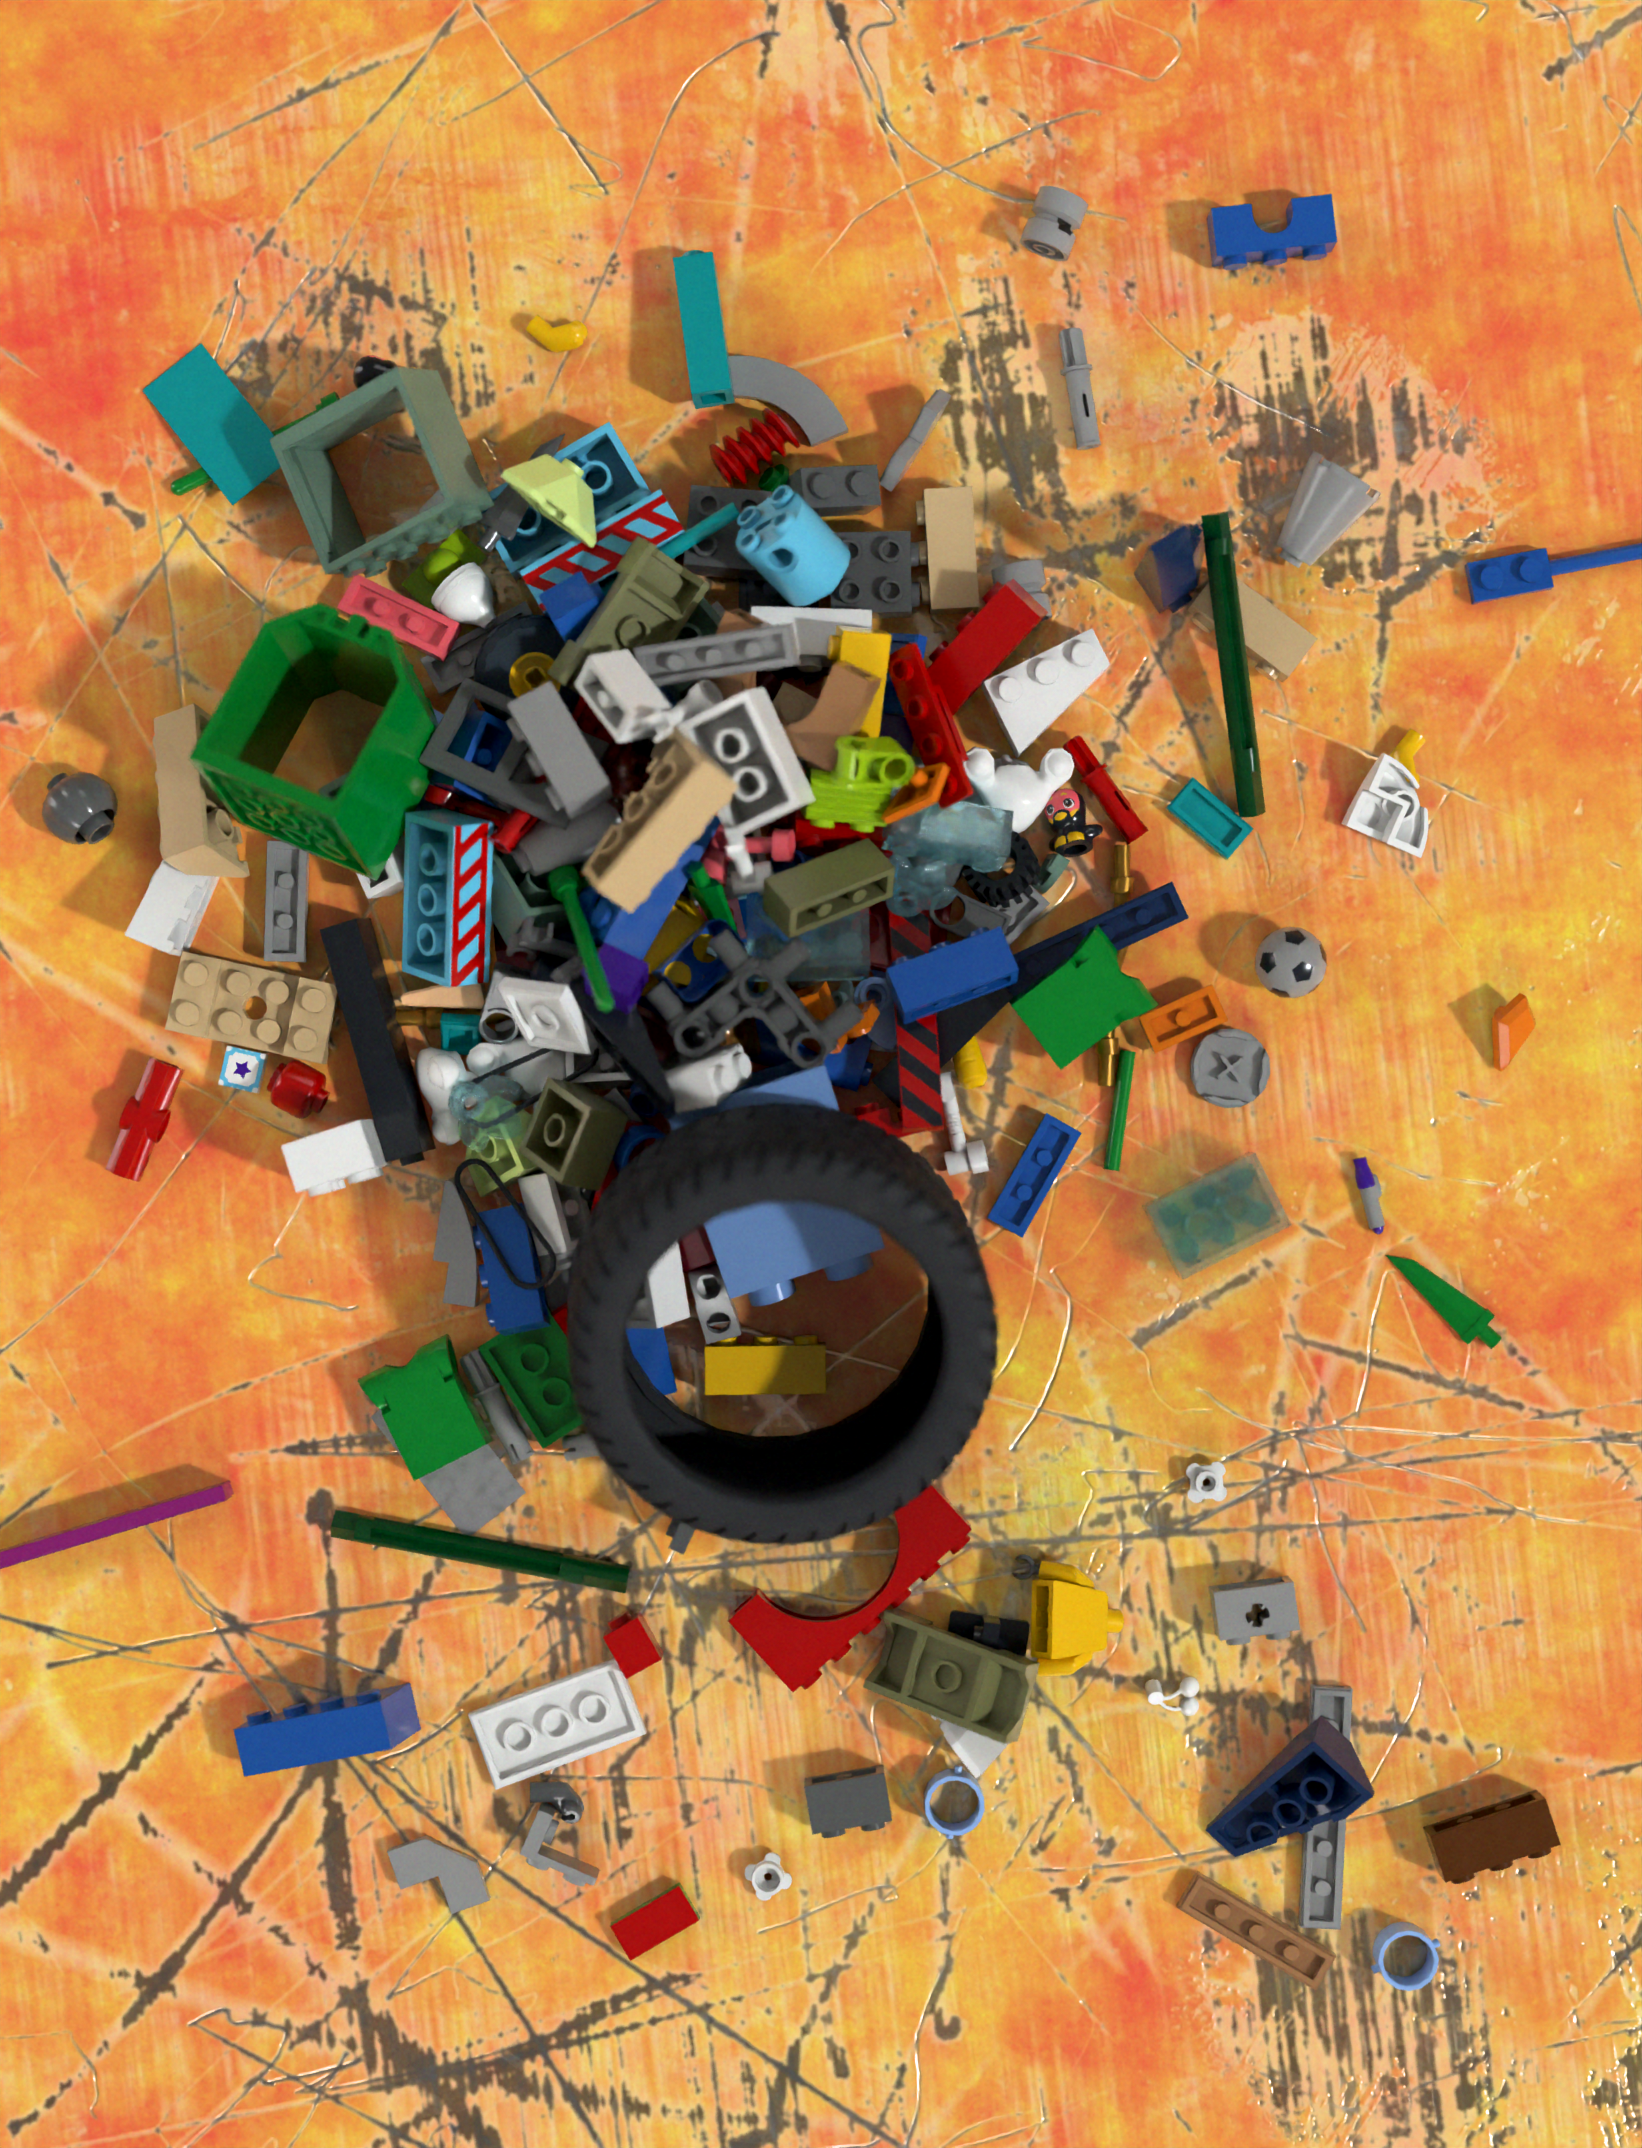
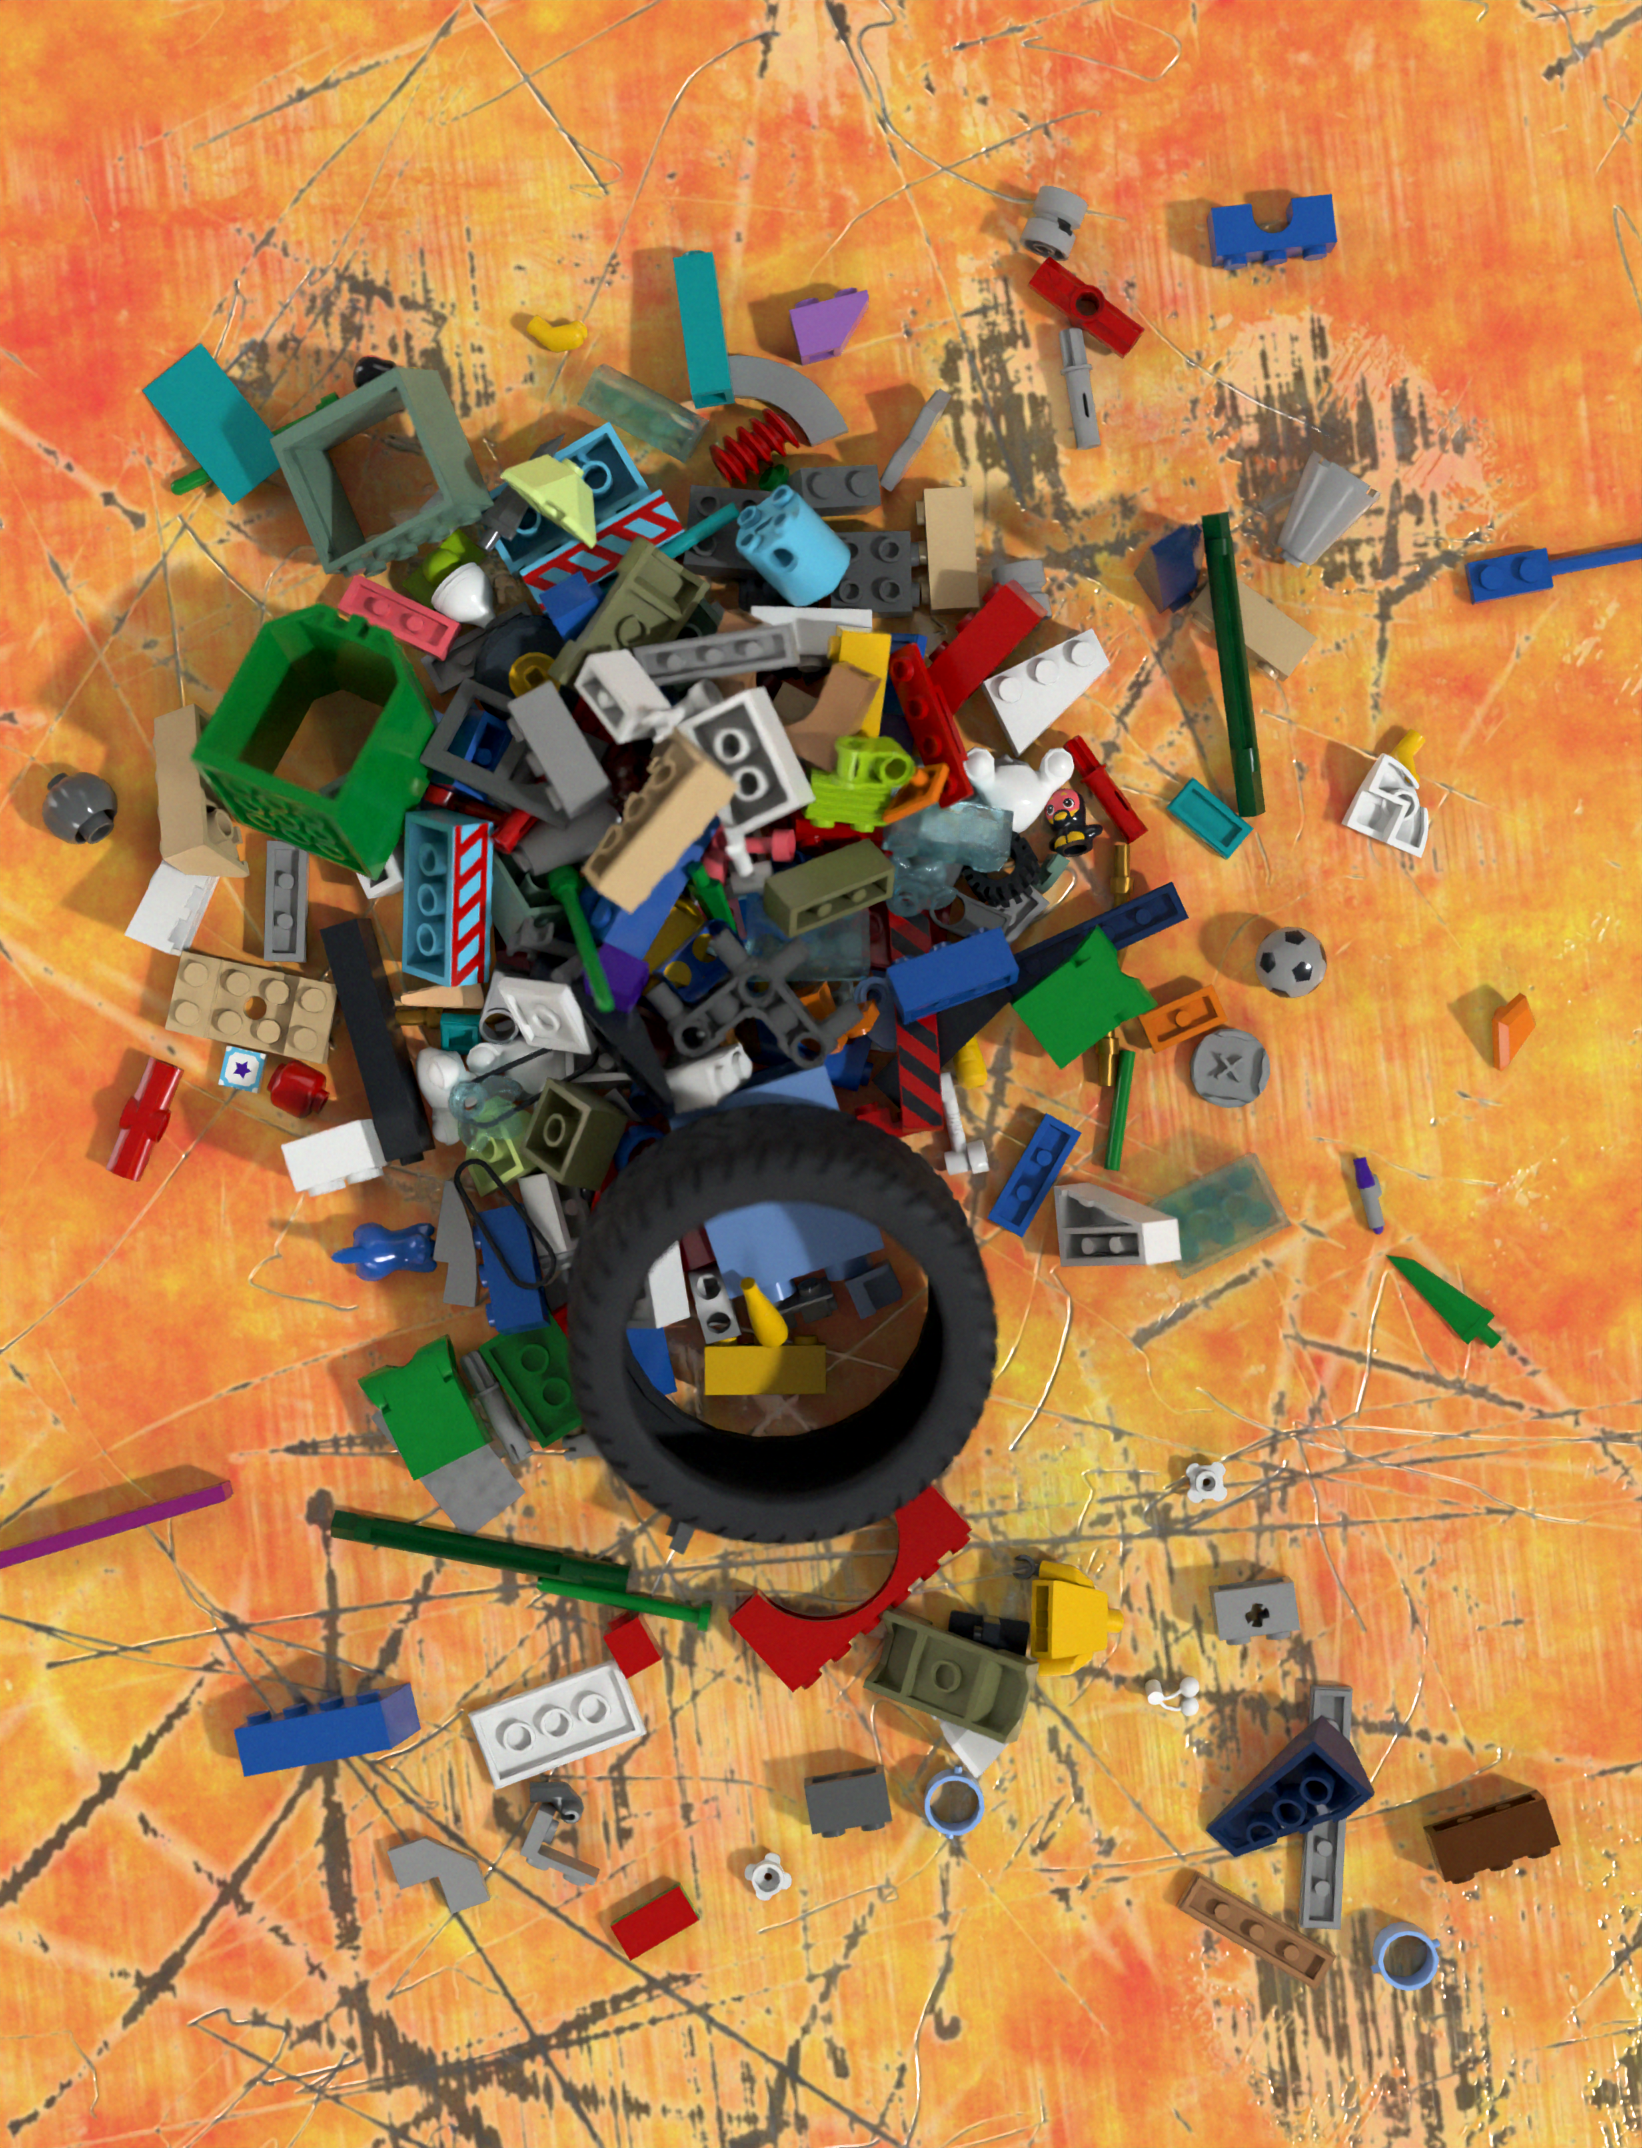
(382, 1251): none -> blue animal
(629, 1601): none -> green bar
(643, 412): none -> clear light blue brick
(763, 1315): none -> yellow piece
(812, 1298): none -> light grey hinge
(827, 326): none -> medium lavender slope
(874, 1288): none -> sand blue panel
(1065, 290): none -> red piece
(1111, 1229): none -> white wedge

